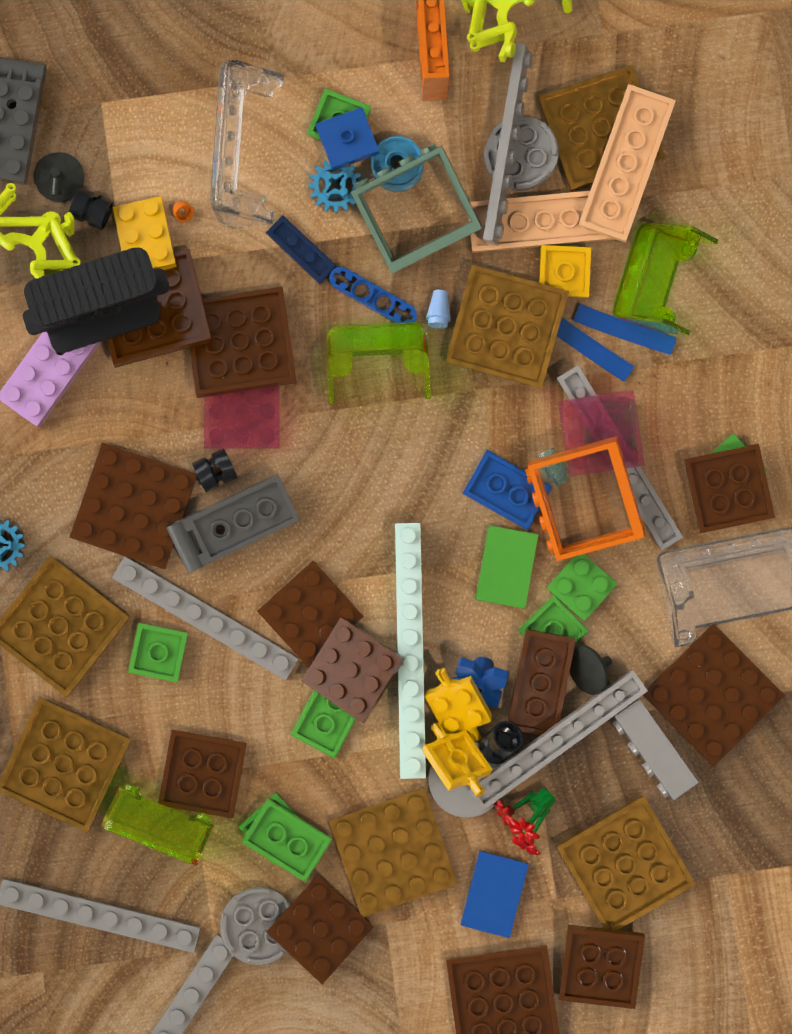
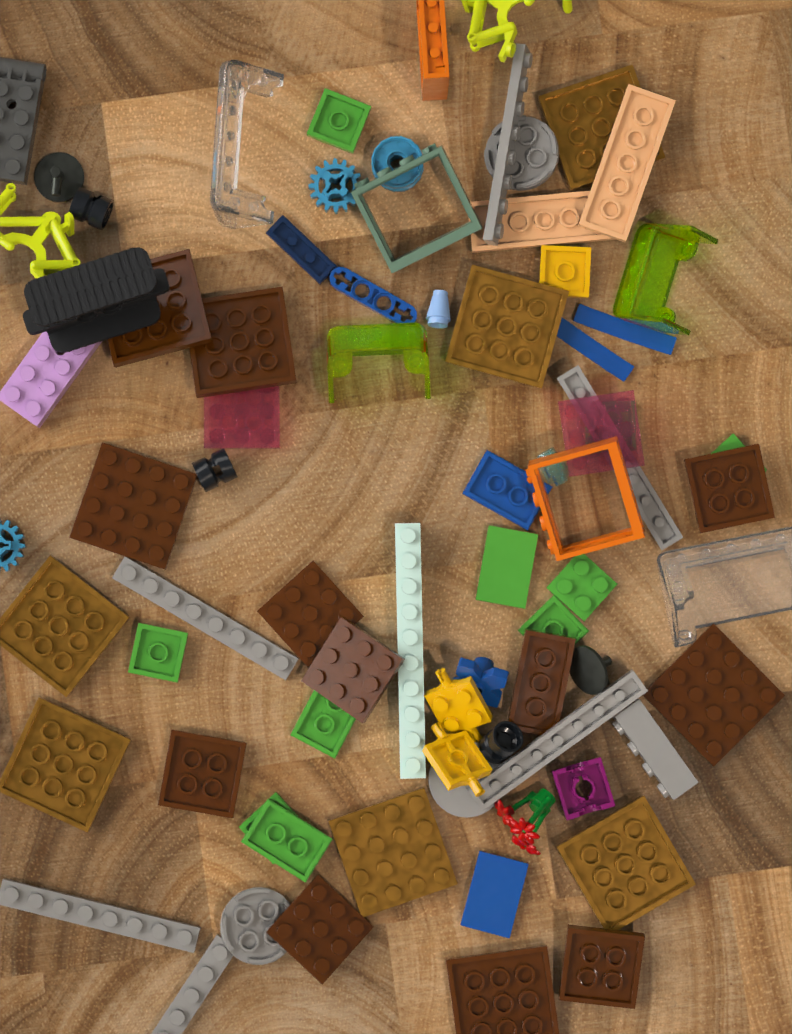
(146, 226): yellow plate -> none
(158, 825): clear neon green windscreen -> none
(189, 211): orange hinge -> none
(246, 519): dark grey hinge -> none
(347, 139): blue plate -> none
(566, 780): none -> magenta brick

